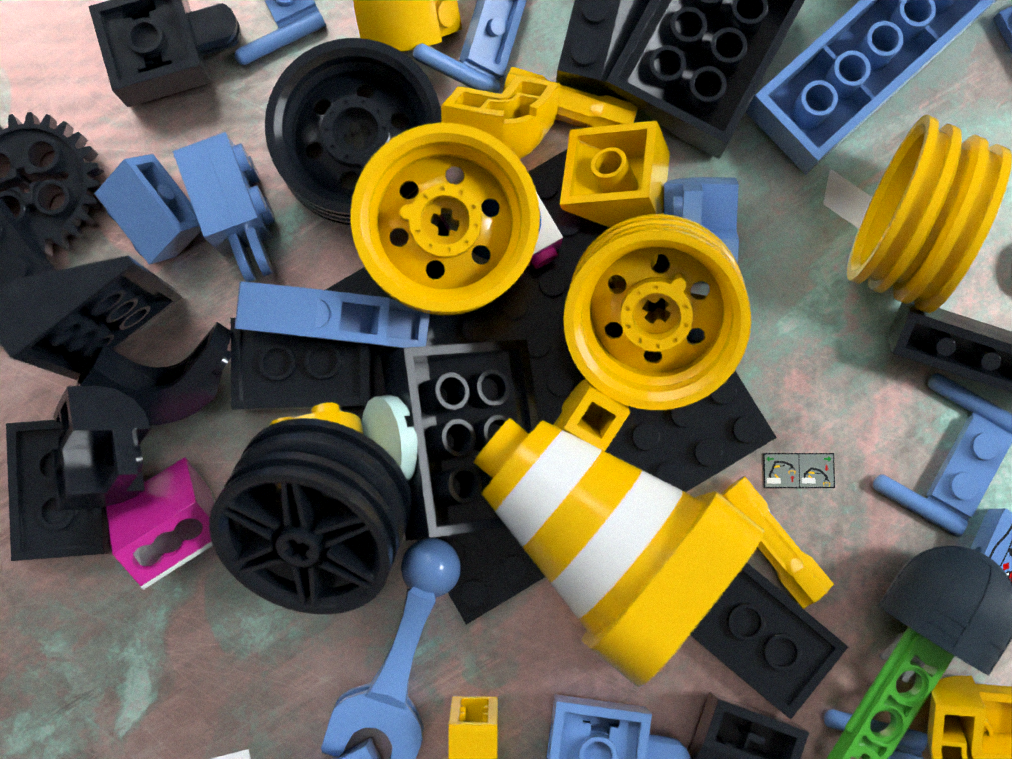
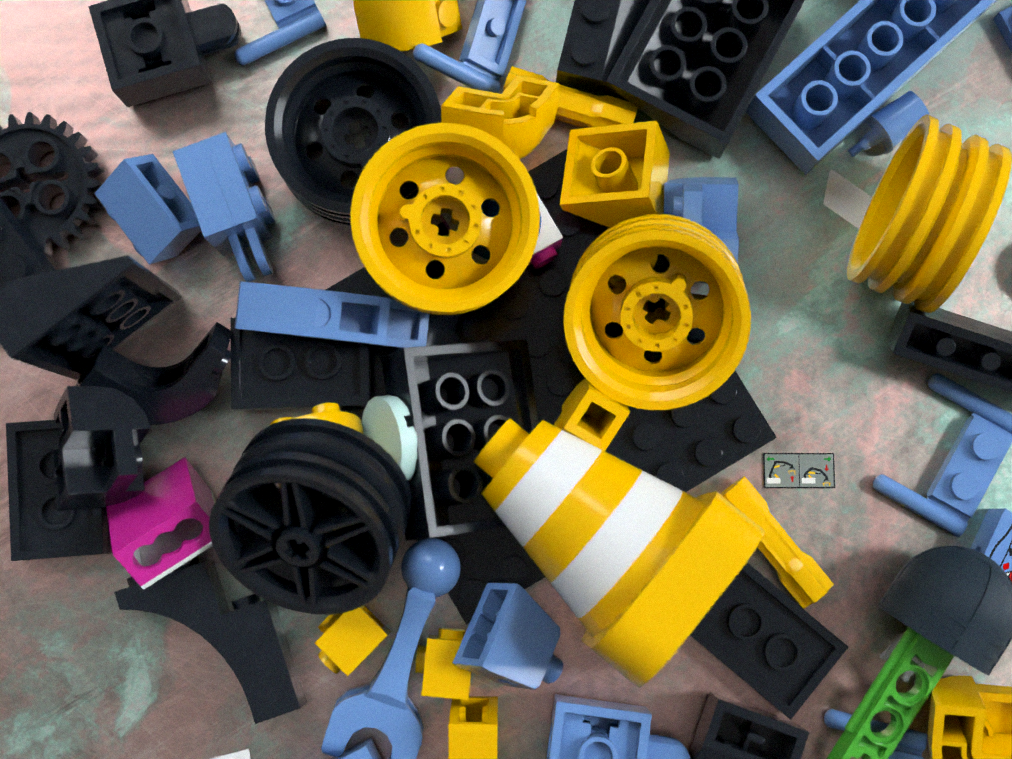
(247, 638): none -> black arch
(349, 638): none -> yellow brick
(435, 661): none -> yellow brick
(510, 639): none -> medium blue torso
(888, 126): none -> medium blue piece

